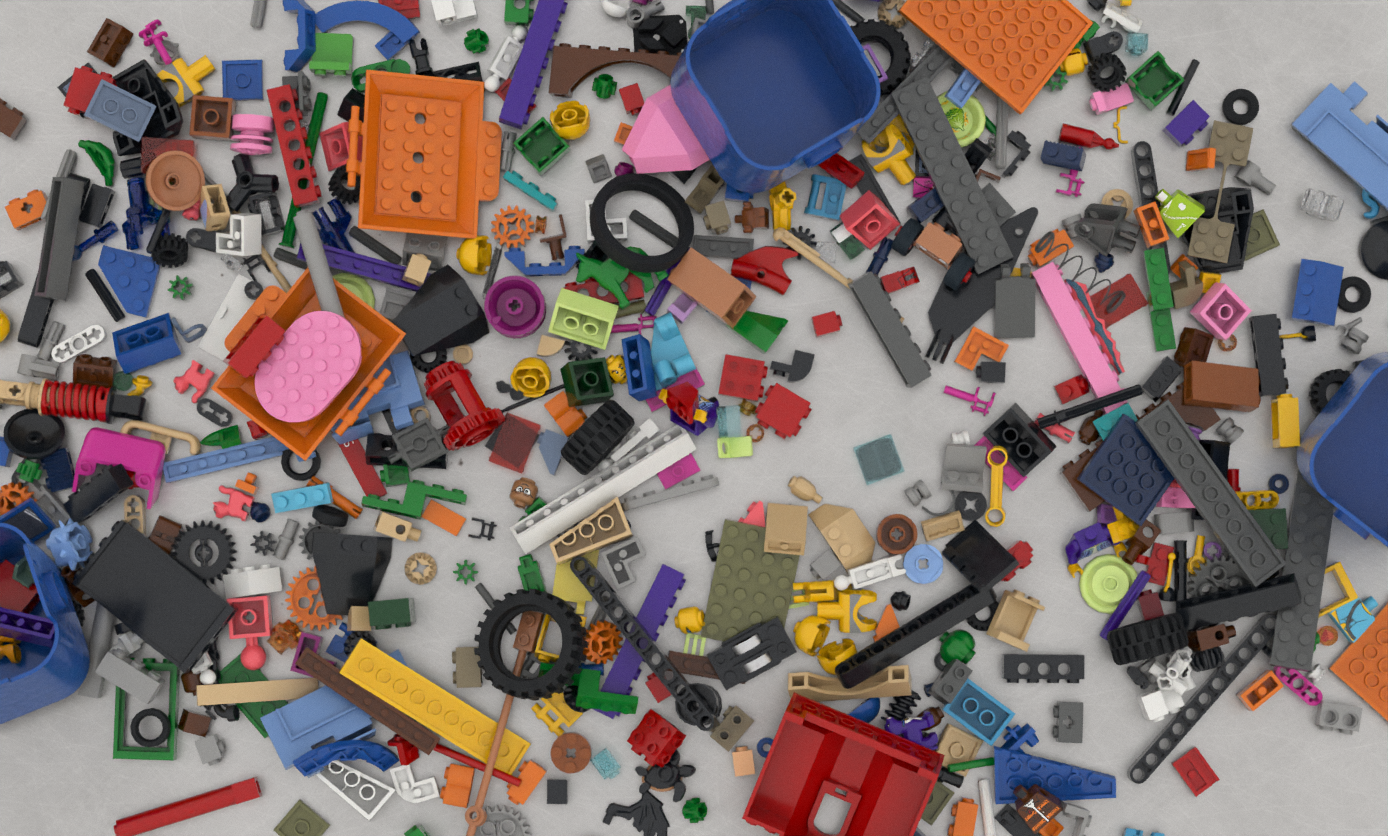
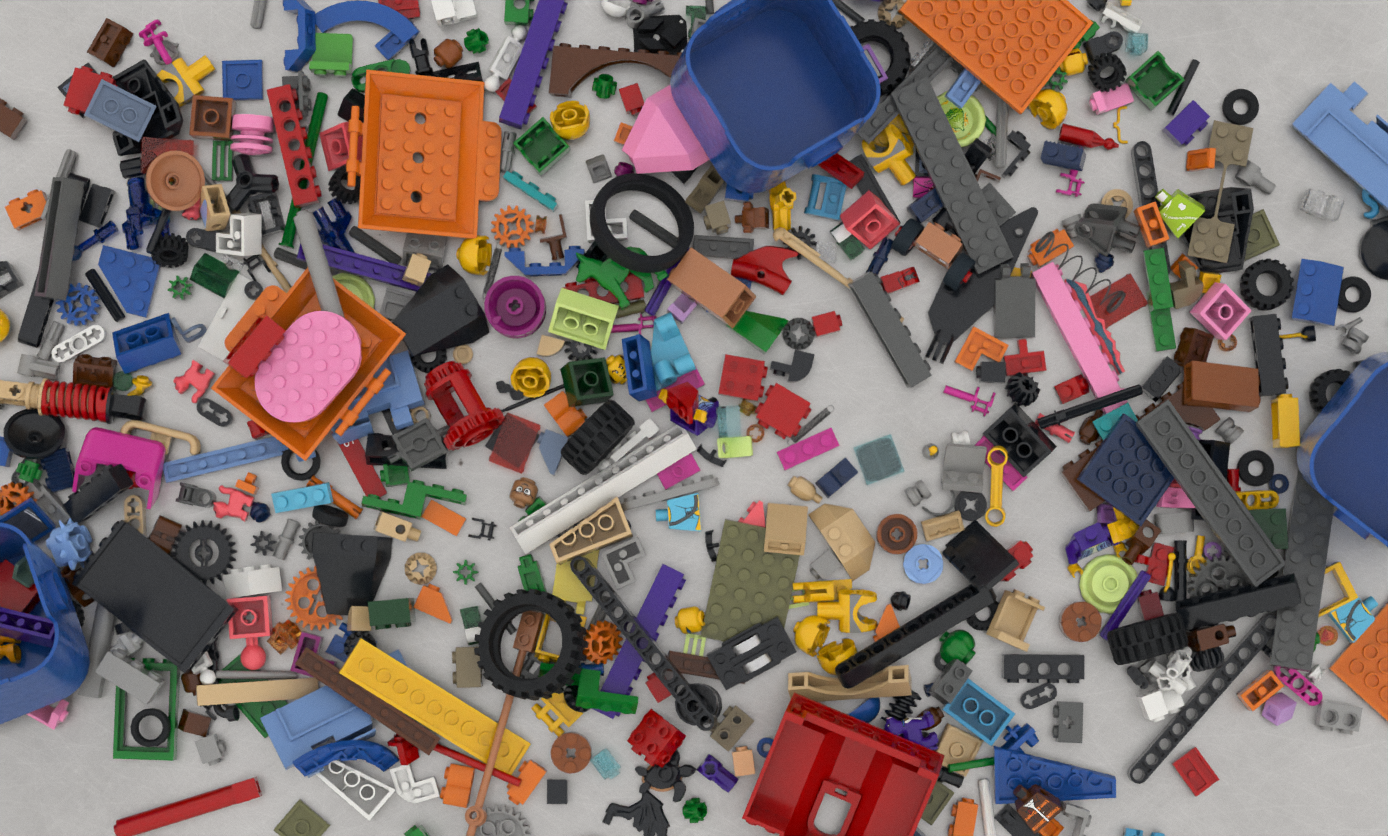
(50, 716): none -> bright pink bracket
(74, 311): none -> blue gear
(101, 157): green piece -> none
(192, 495): none -> dark grey piece
(213, 275): none -> clear green panel
(222, 161): none -> green tile
(223, 674): none -> light grey bar
(225, 437): green plate -> none
(433, 603): none -> orange slope
(448, 53): none -> dark orange head
(471, 618): none -> clear green leg
(682, 513): none -> medium azure torso
(710, 457): none -> black piece
(714, 771): none -> dark purple piece
(804, 341): none -> dark grey gear
(804, 433): none -> dark grey piece
(808, 448): none -> dark pink plate
(836, 477): none -> dark blue plate
(870, 573): white plate -> none
(933, 450): none -> light grey hinge
(1022, 389): none -> black gear
(1024, 361): none -> red plate
(1040, 700): none -> black beam
(1050, 107): none -> yellow cylinder
(1091, 619): none -> dark orange brick
(1268, 468): none -> black tyre
(1279, 708): none -> lavender panel
(1283, 280): none -> black tyre

